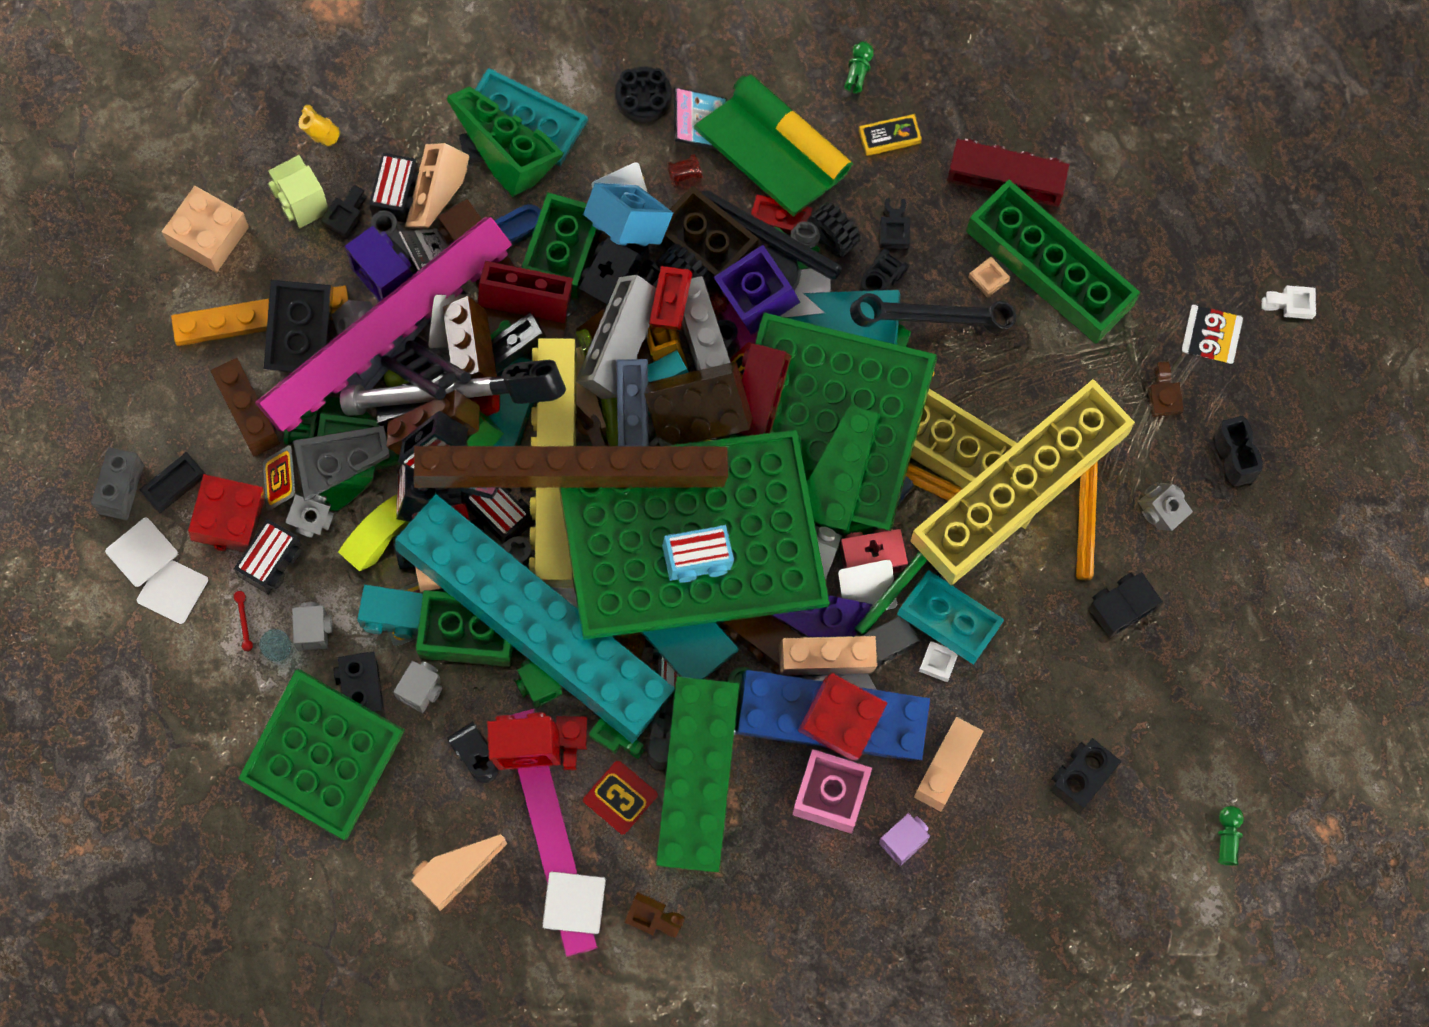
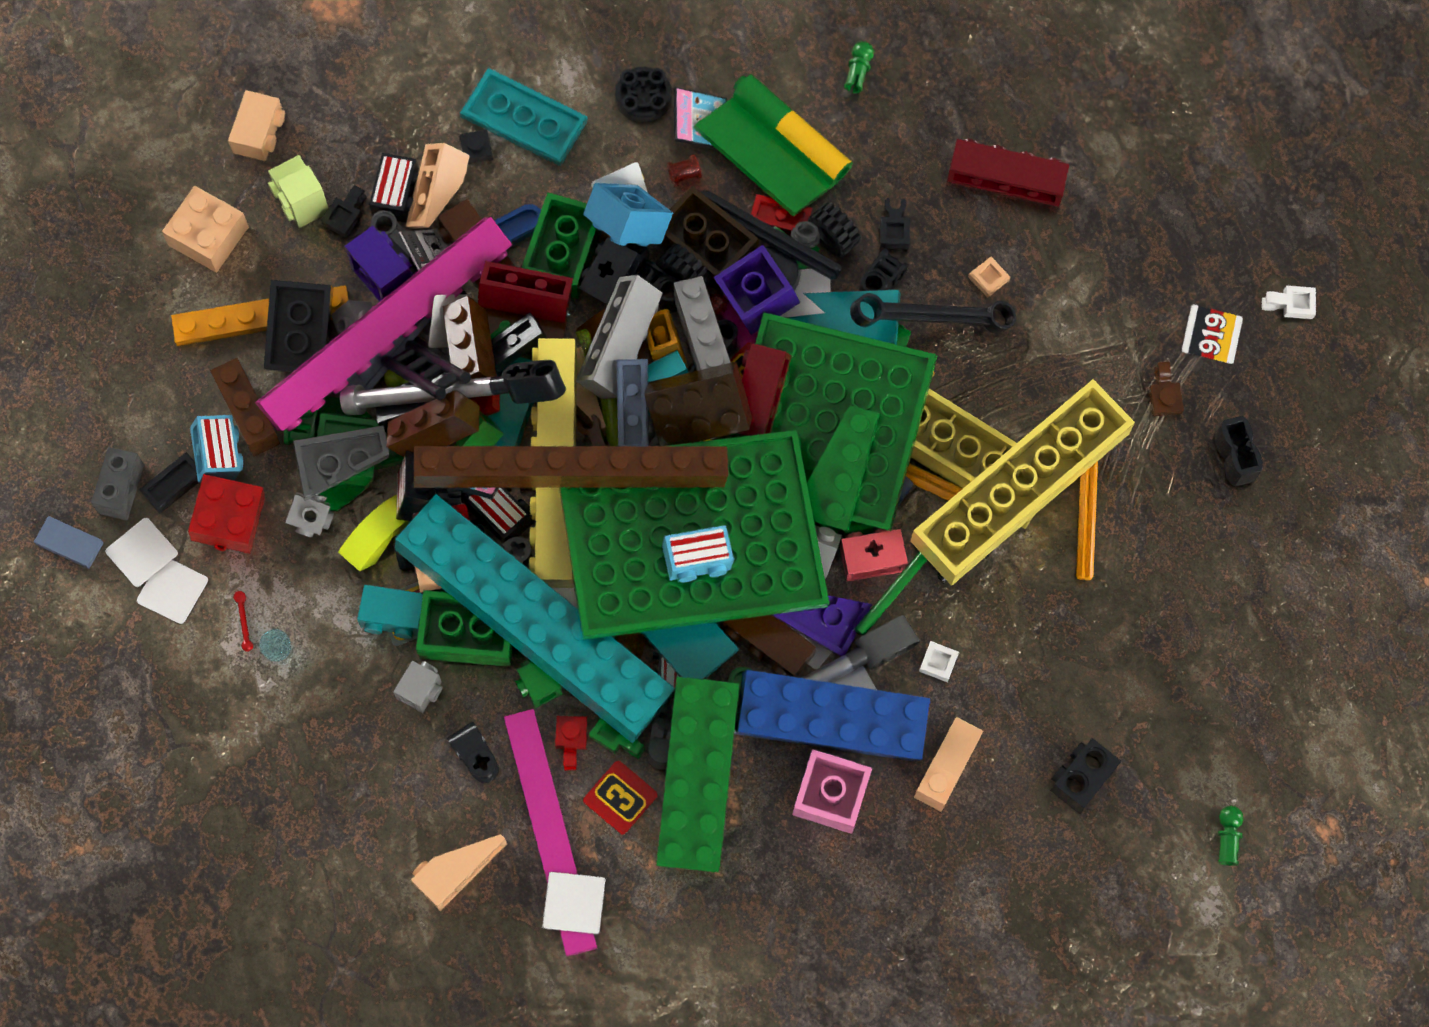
(68, 542): none -> sand blue tile
(216, 447): none -> brick
(256, 126): none -> light nougat brick
(268, 557): brick -> none
(278, 478): sticker -> none
(311, 626): light grey brick -> none
(318, 127): yellow piece -> none
(321, 754): green plate -> none
(361, 680): black brick -> none
(436, 431): black brick -> none
(509, 148): green wedge -> none
(523, 741): red brick -> none
(649, 915): reddish brown plate -> none
(670, 298): red plate -> none
(827, 655): light nougat brick -> none
(842, 717): red brick -> none
(867, 582): white sticker -> none
(890, 135): tile -> none
(905, 838): lavender brick -> none
(950, 617): teal plate -> none
(1052, 261): green brick -> none
(1125, 604): black brick -> none
(1164, 506): light grey brick -> none

